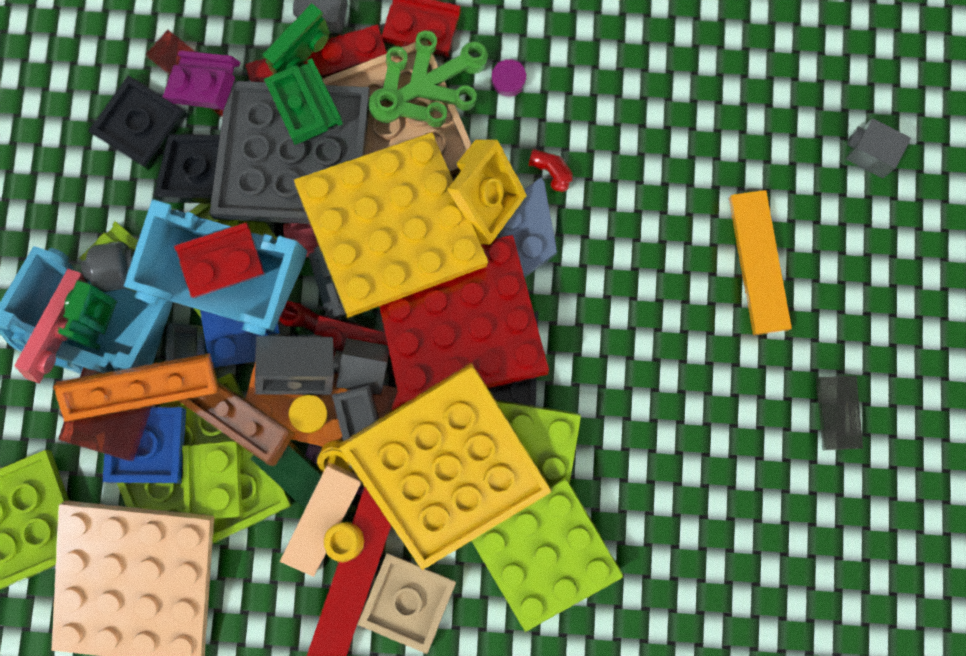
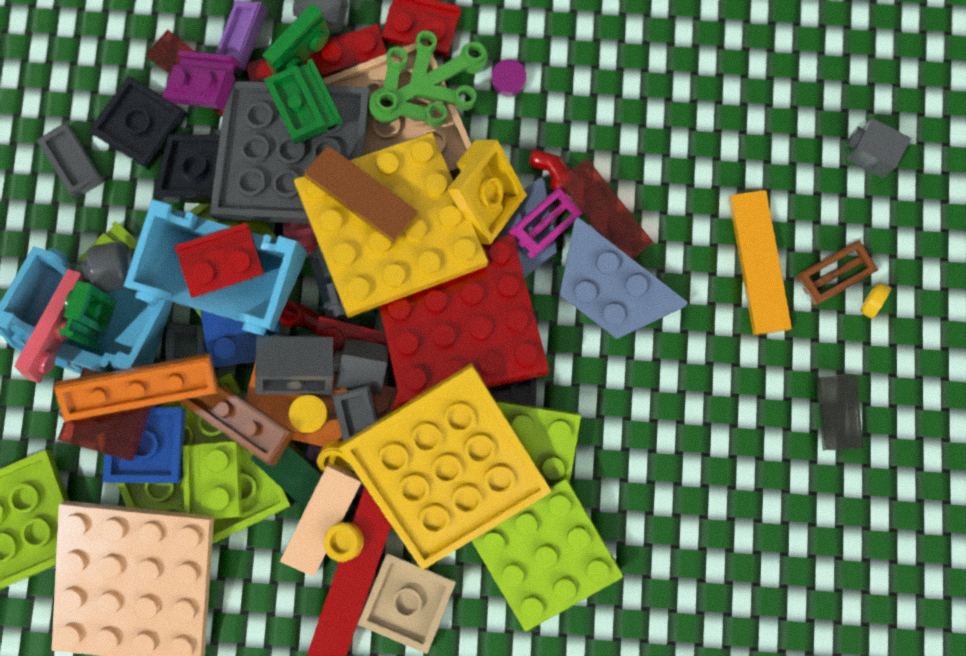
(70, 160): none -> dark grey tile
(242, 31): none -> medium lavender tile
(361, 194): none -> dark orange tile
(526, 239): none -> dark pink tile
(604, 209): none -> clear red plate
(612, 285): none -> sand blue wing
(811, 287): none -> dark orange tile
(875, 300): none -> yellow tile

